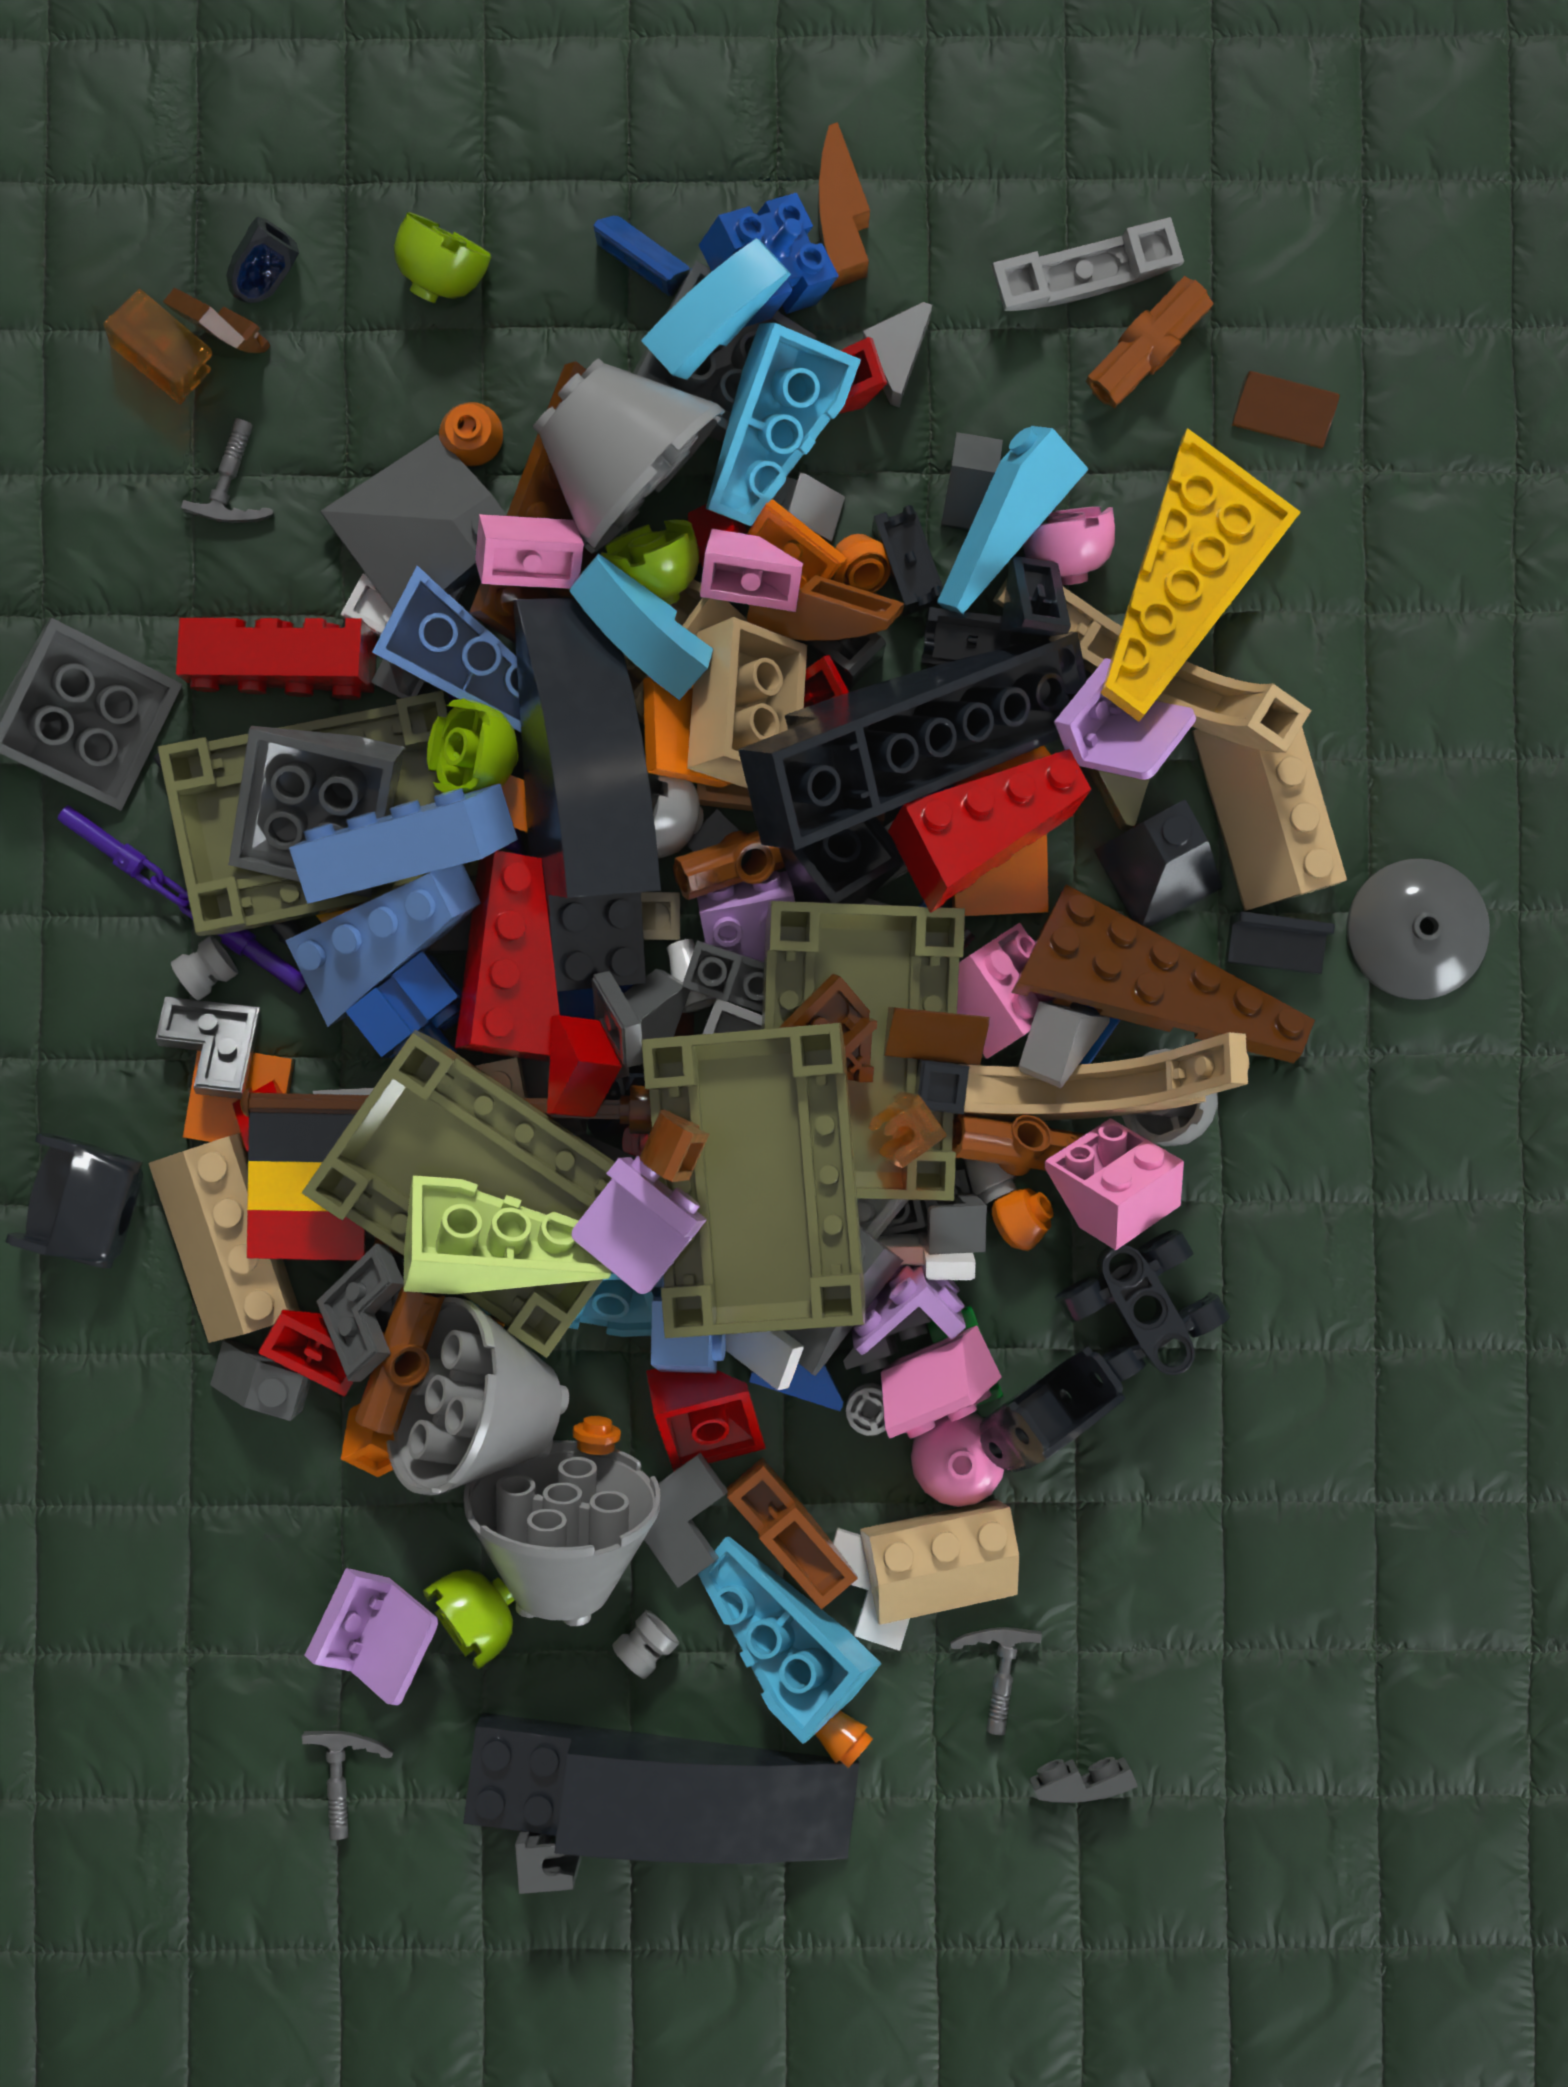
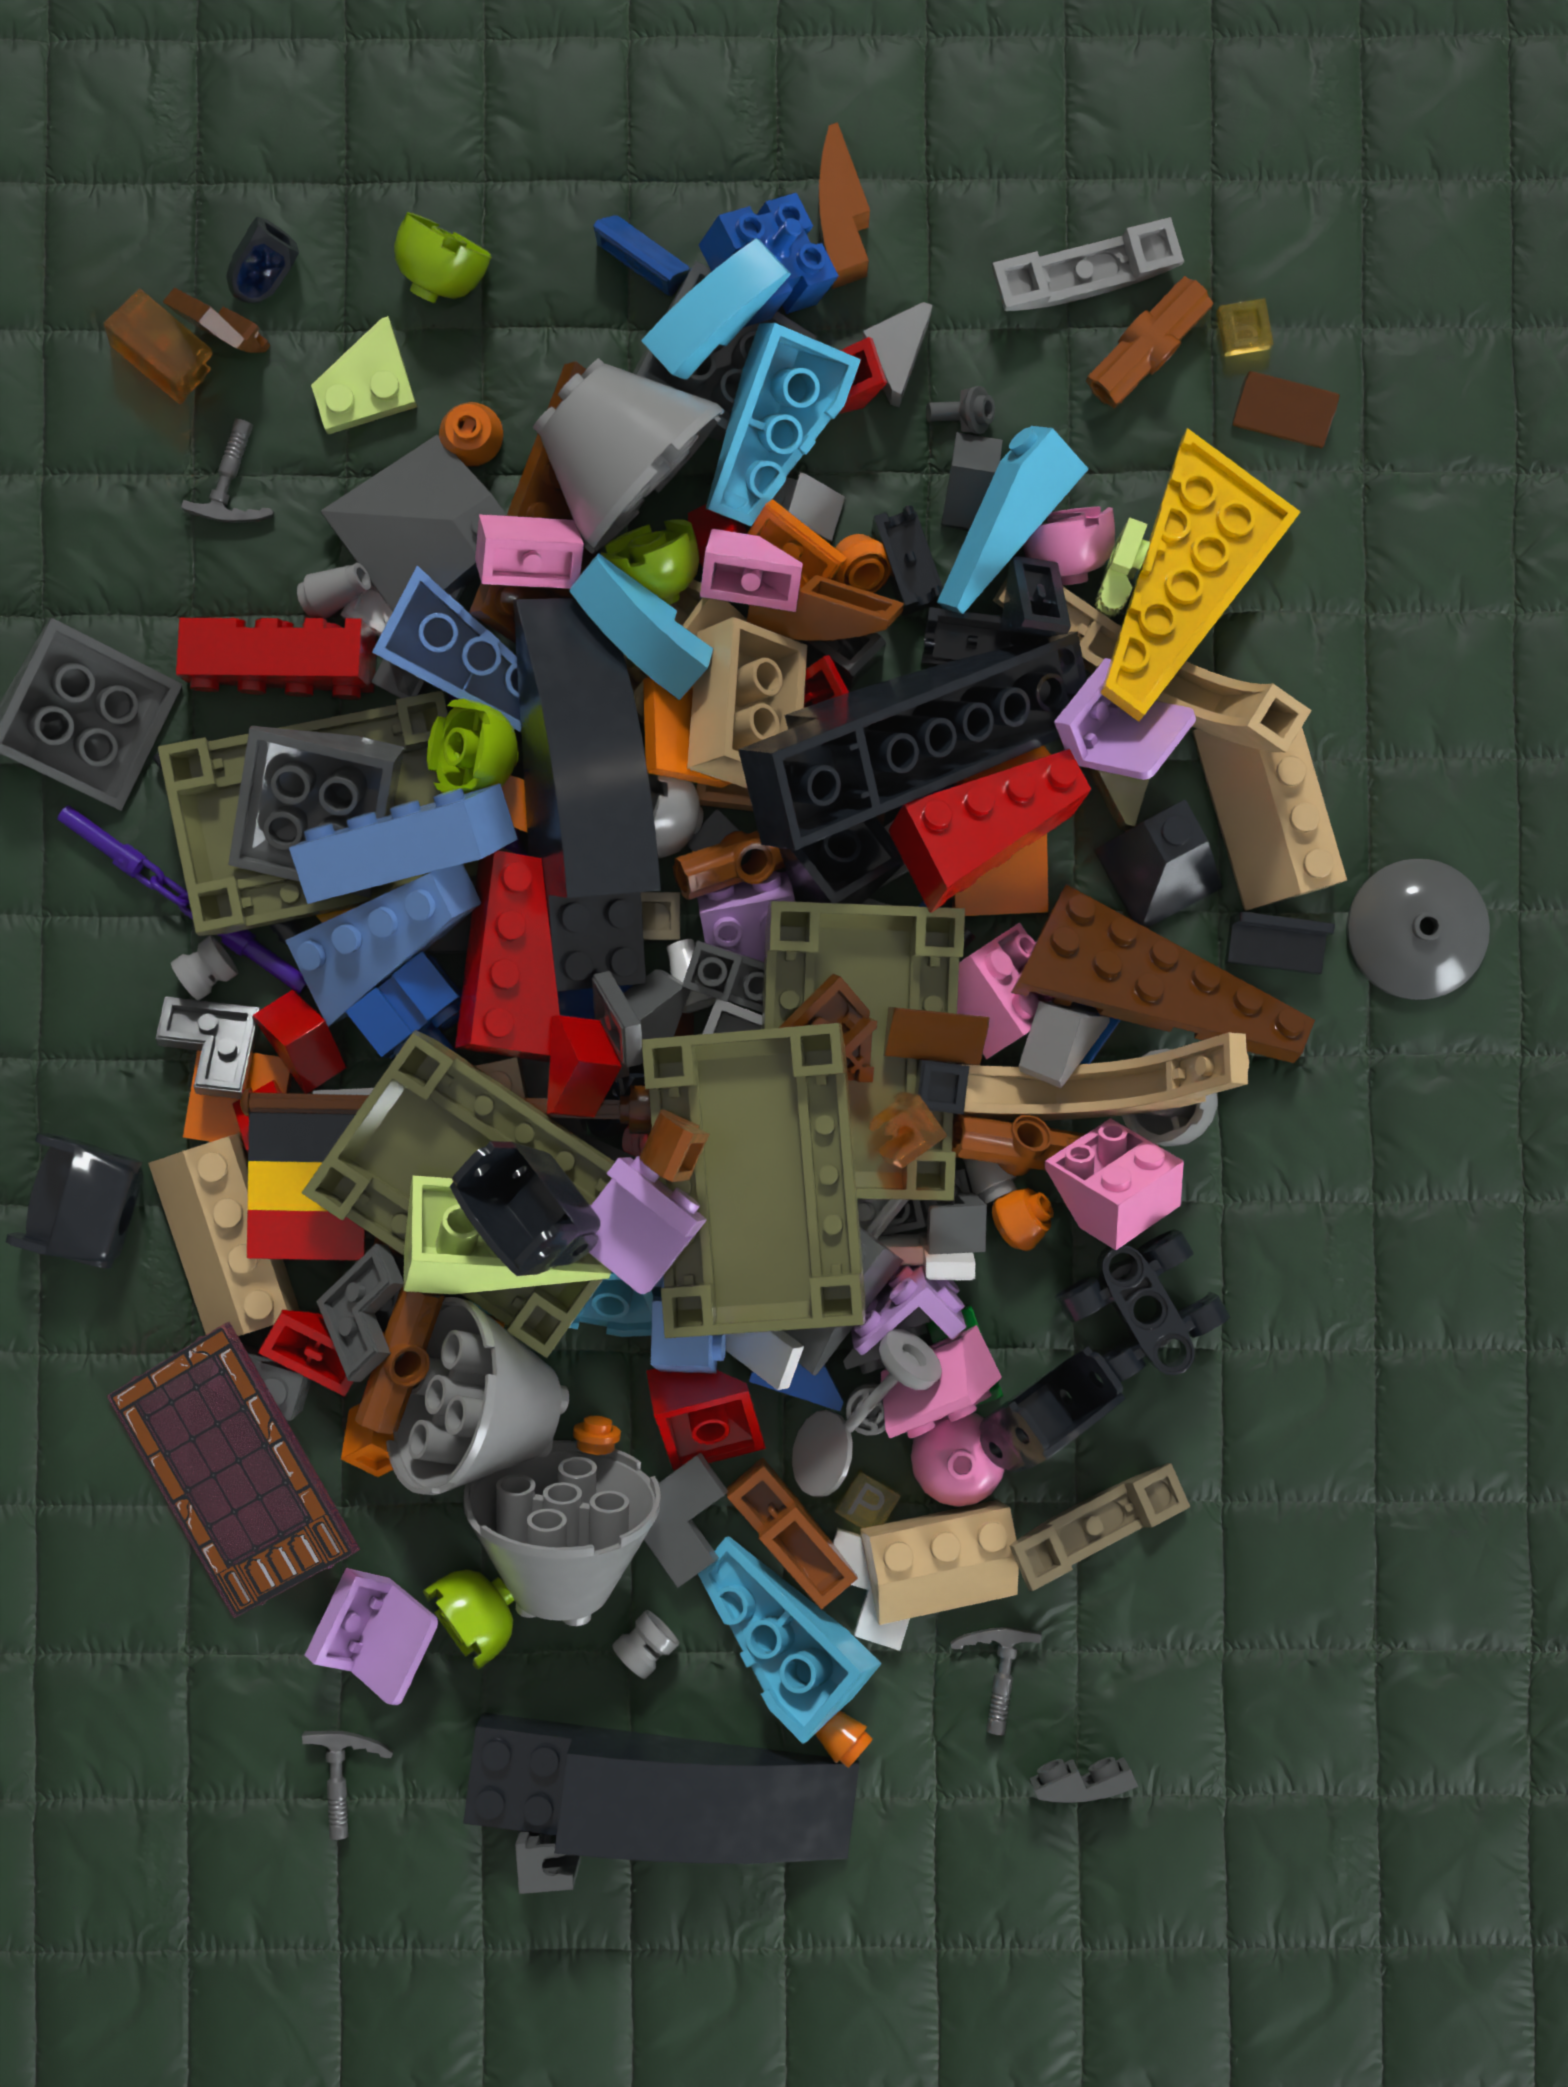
(232, 1471): none -> piece
(300, 1040): none -> red slope
(331, 590): none -> light grey cone
(365, 382): none -> yellowish green wing
(525, 1207): none -> black piece
(825, 1440): none -> light grey piece
(867, 1501): none -> clear yellow tile
(968, 410): none -> dark grey plate
(1097, 1523): none -> dark tan slope
(1123, 564): none -> yellowish green hinge
(1244, 327): none -> clear yellow tile

